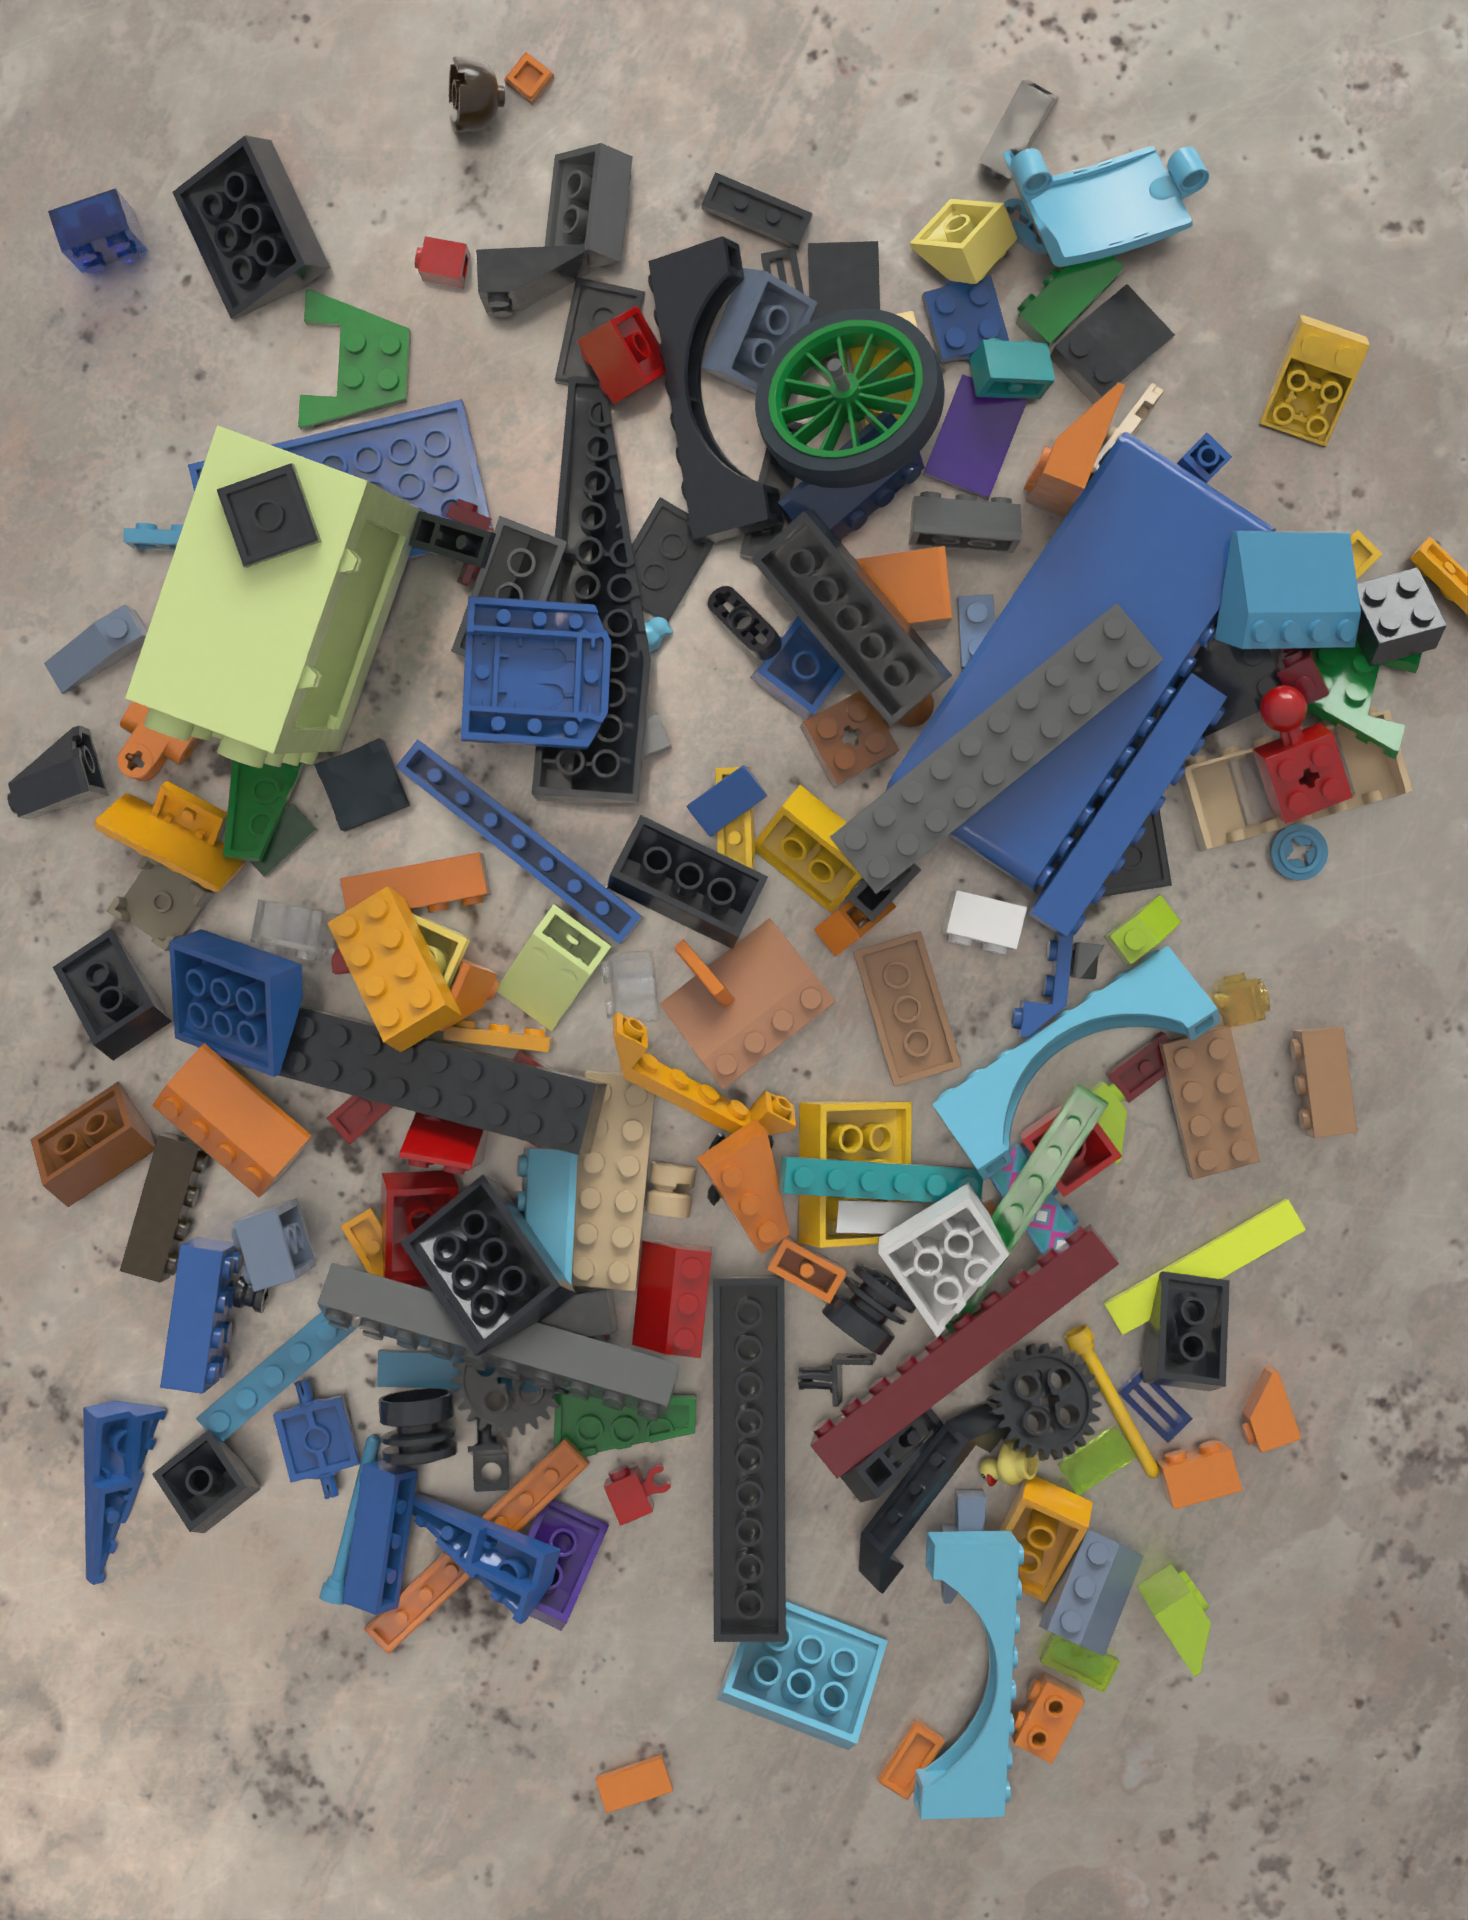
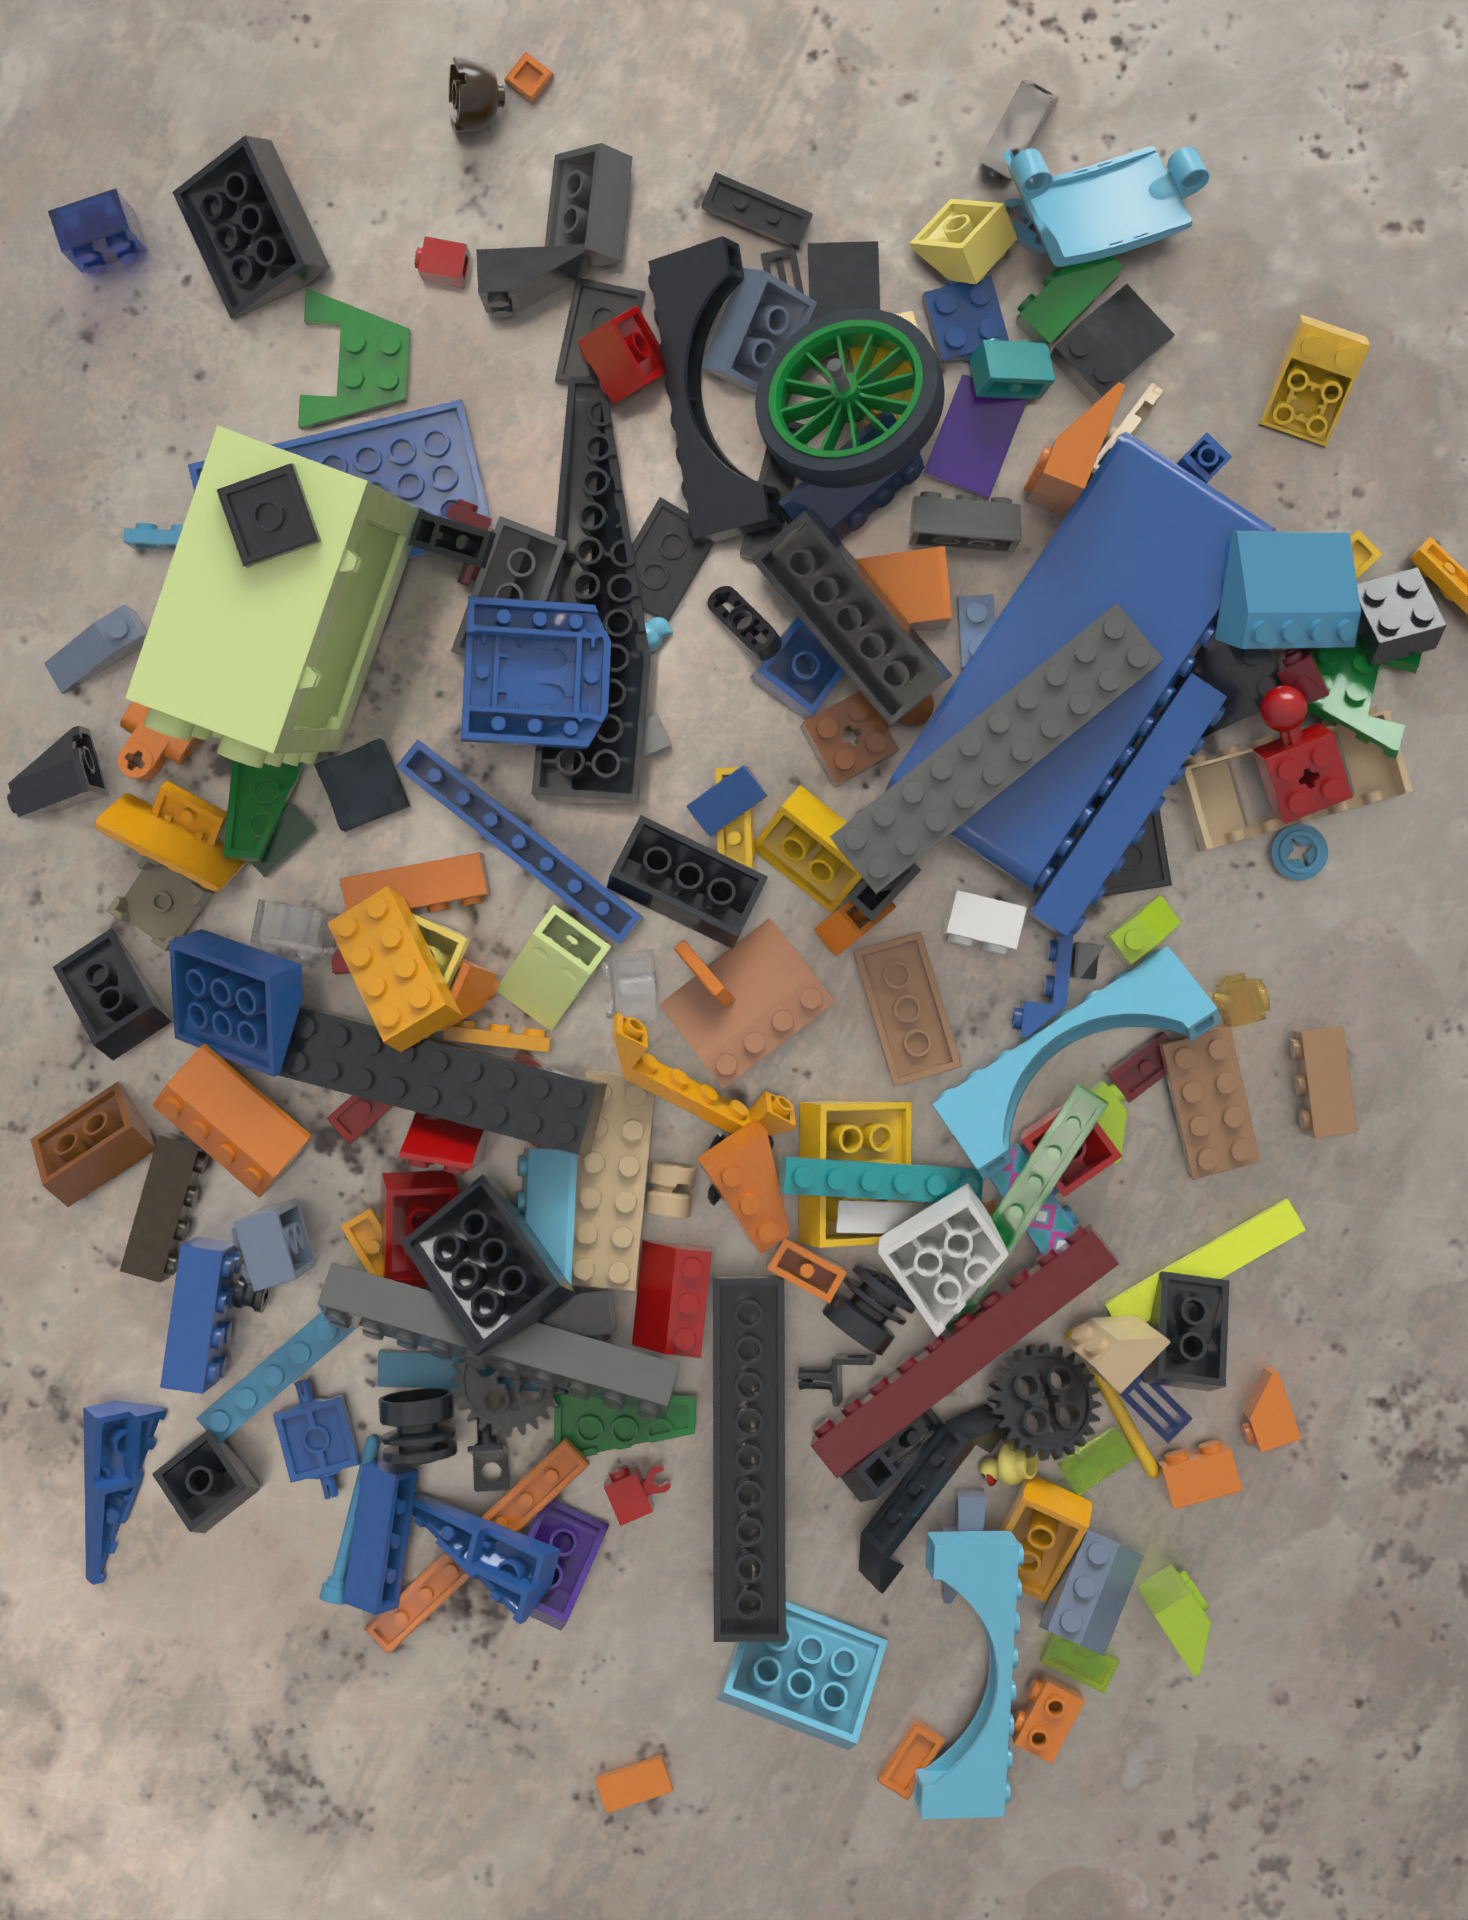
(1117, 1347): none -> tan slope

